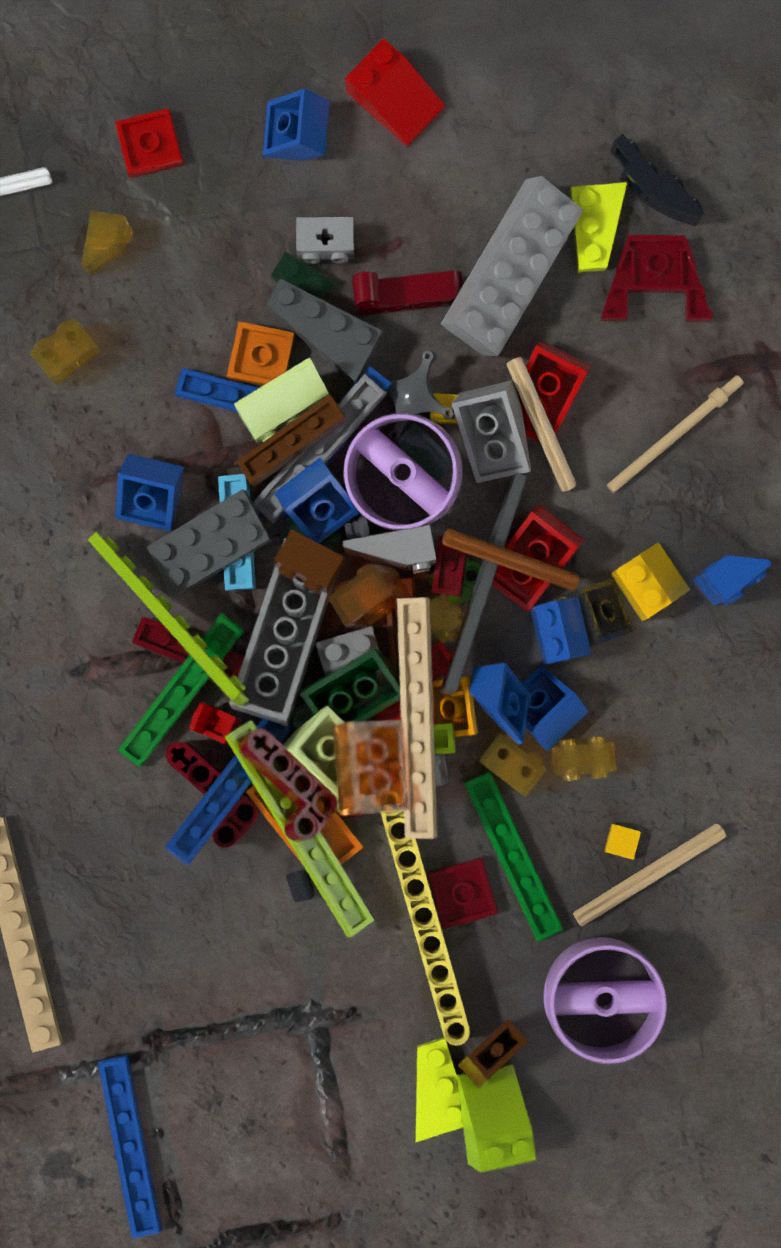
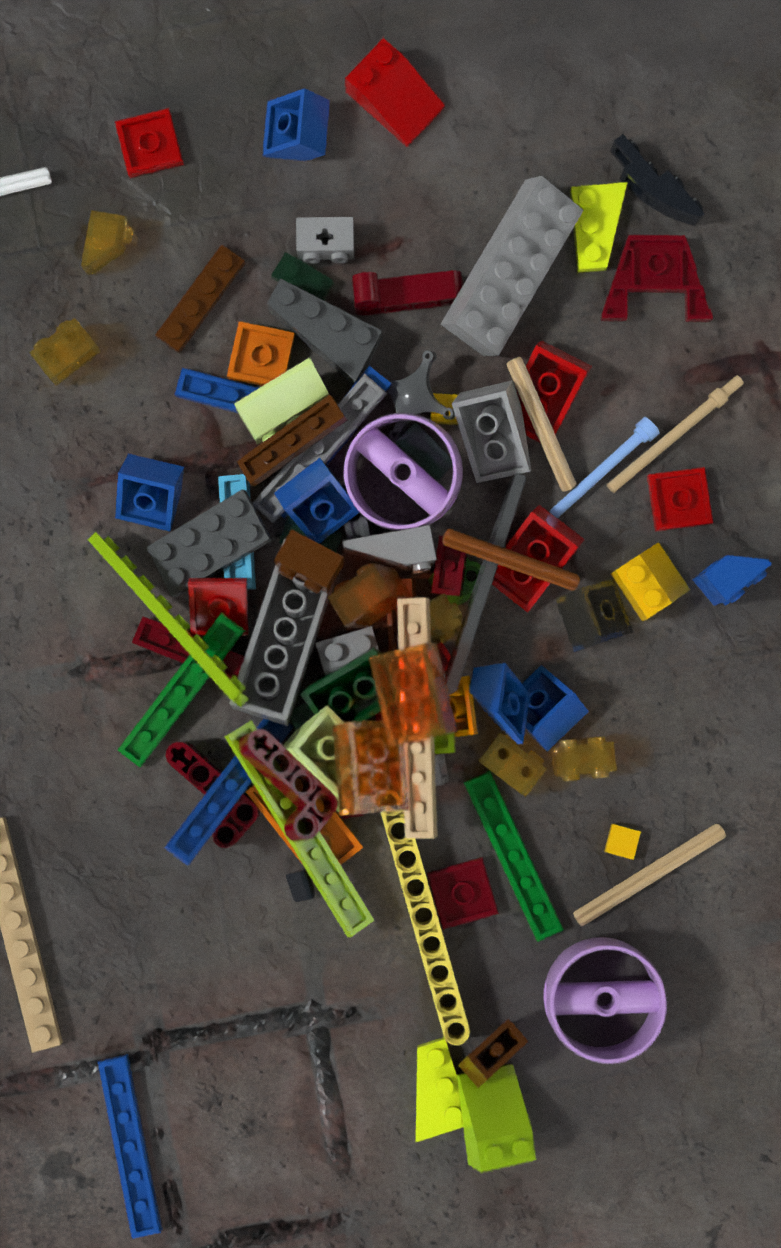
(200, 299): none -> reddish brown plate
(213, 723): red bracket -> none
(215, 596): none -> red tile
(413, 694): none -> clear orange brick
(560, 630): blue slope -> none
(644, 432): none -> light blue piece
(680, 499): none -> red tile

